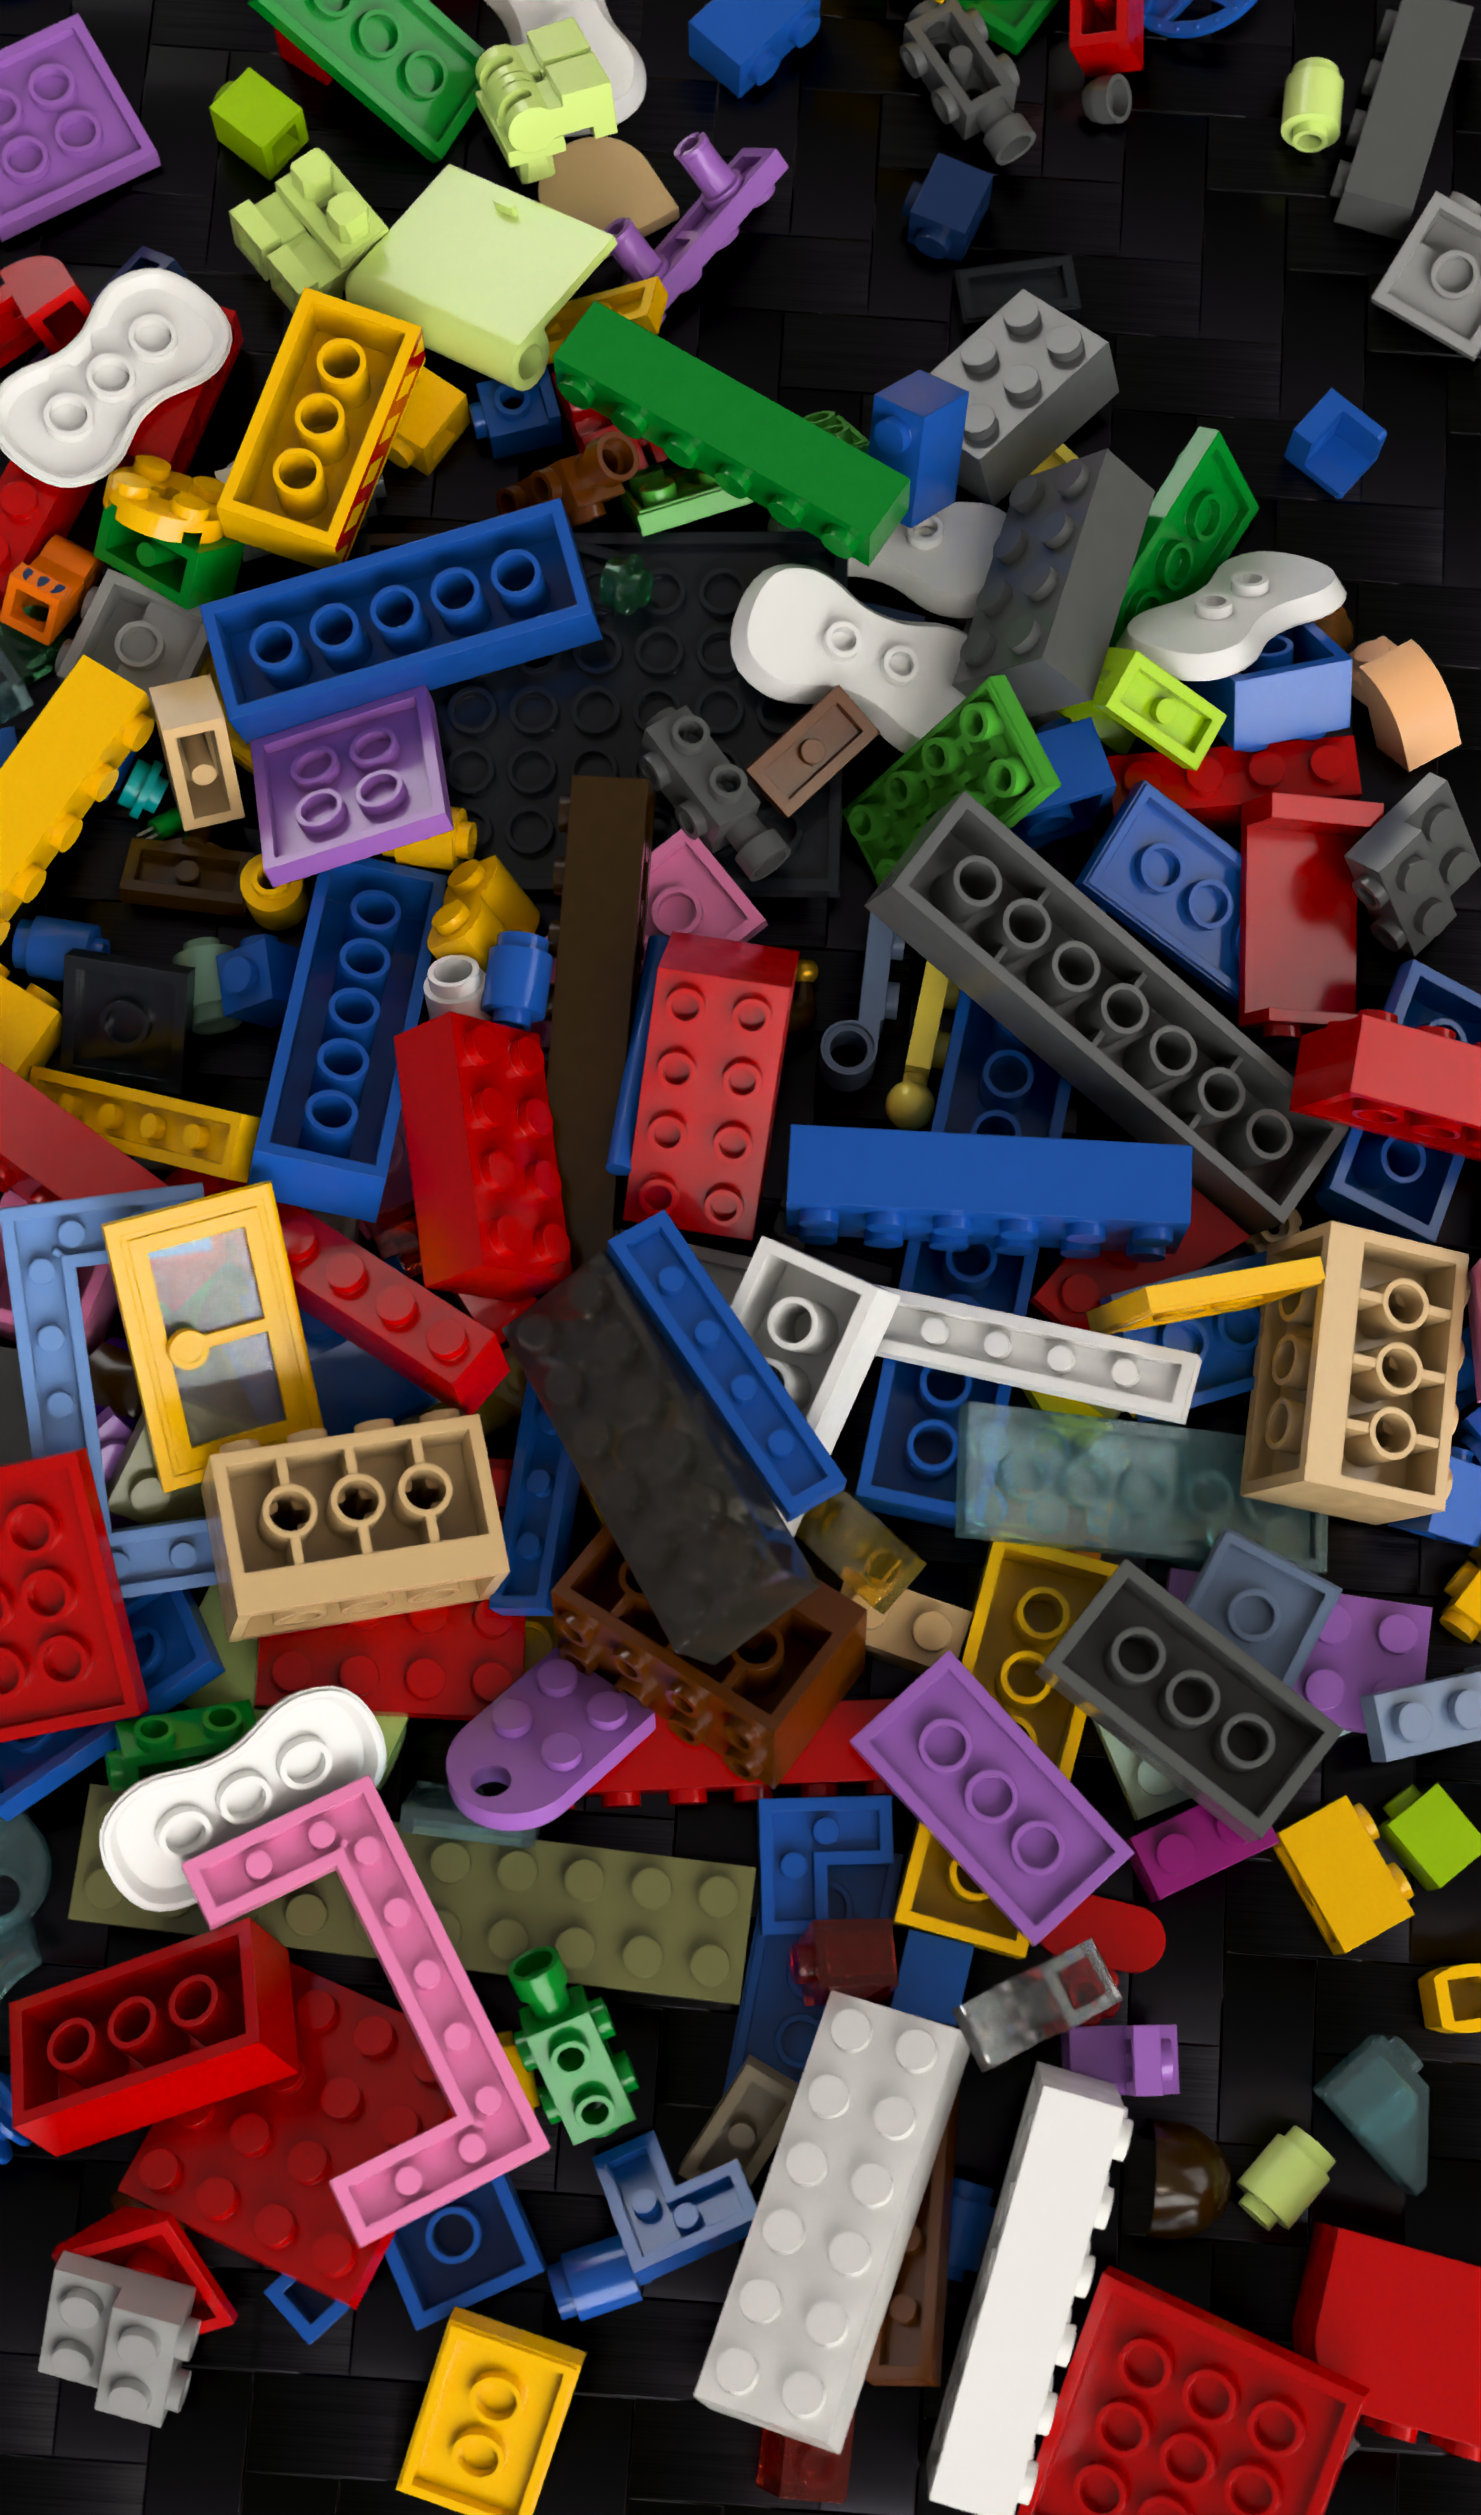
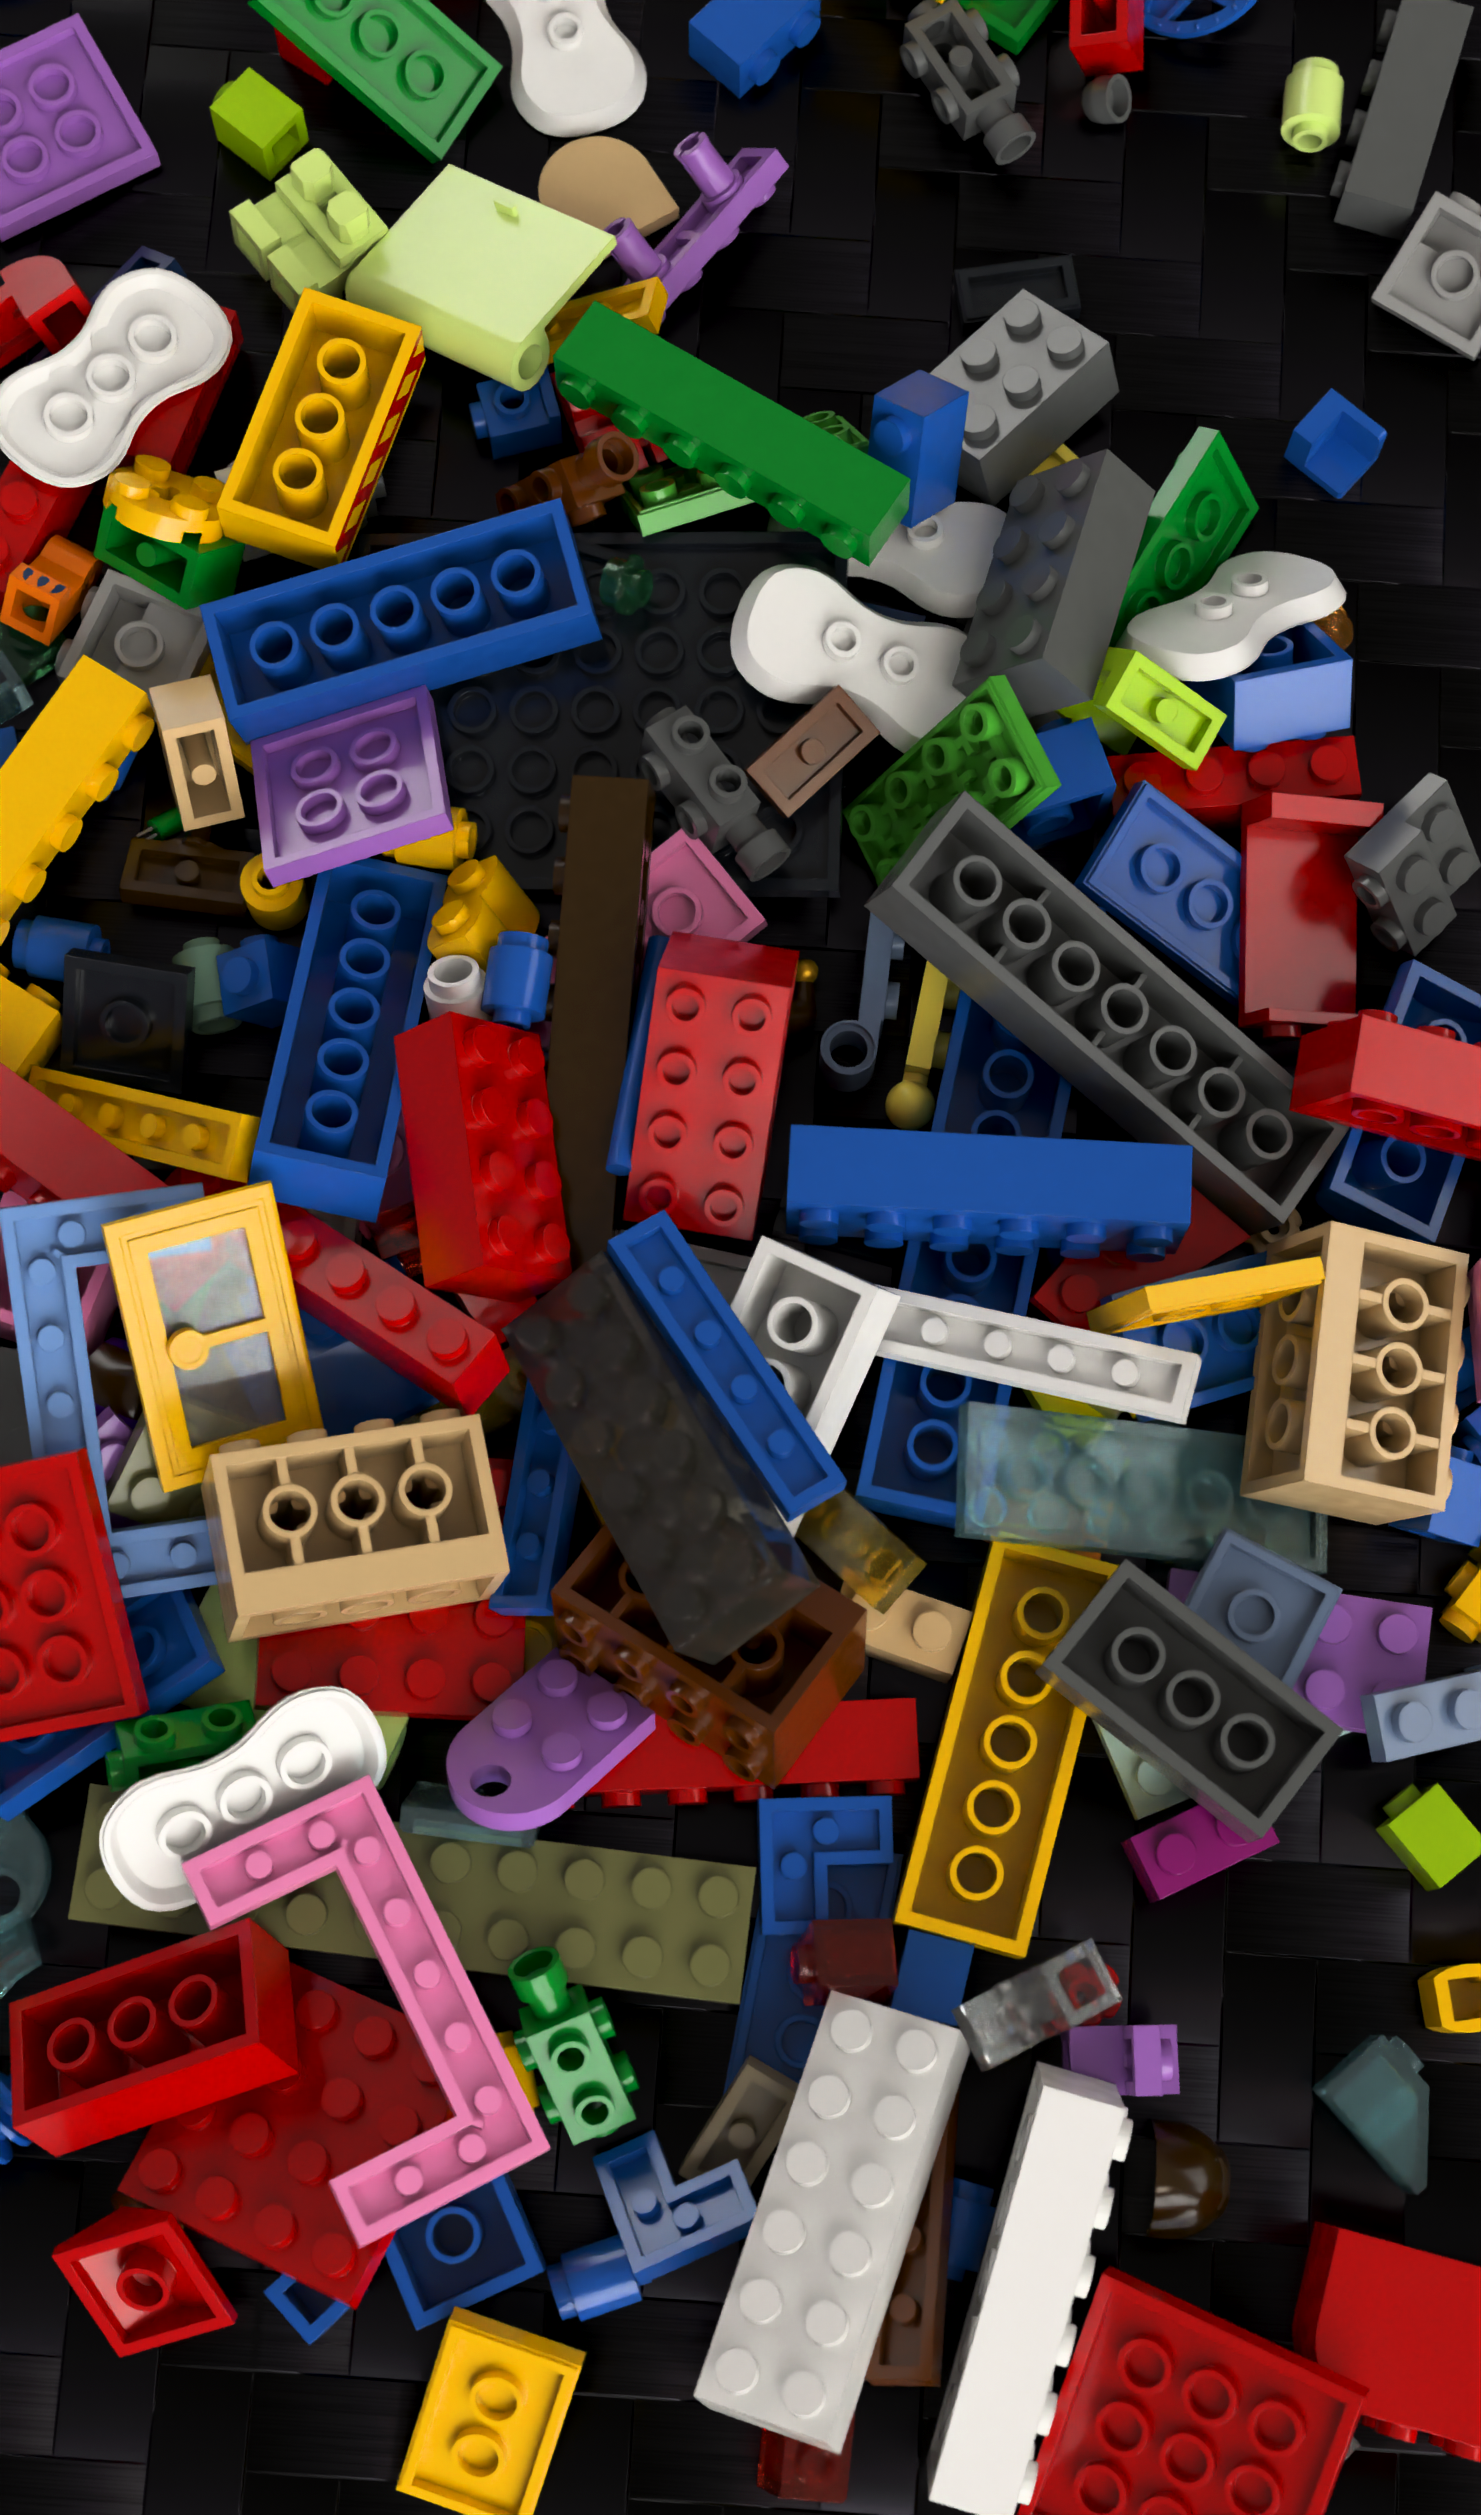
(120, 2336): light grey plate -> none
(143, 788): teal plate -> none
(430, 423): yellow brick -> none
(540, 94): yellowish green hips -> none
(947, 208): dark blue brick -> none
(991, 1798): medium lavender plate -> none
(1124, 1934): red tile -> none
(1285, 2179): yellowish green brick -> none
(1343, 1874): yellow brick -> none
(1405, 701): light nougat brick -> none

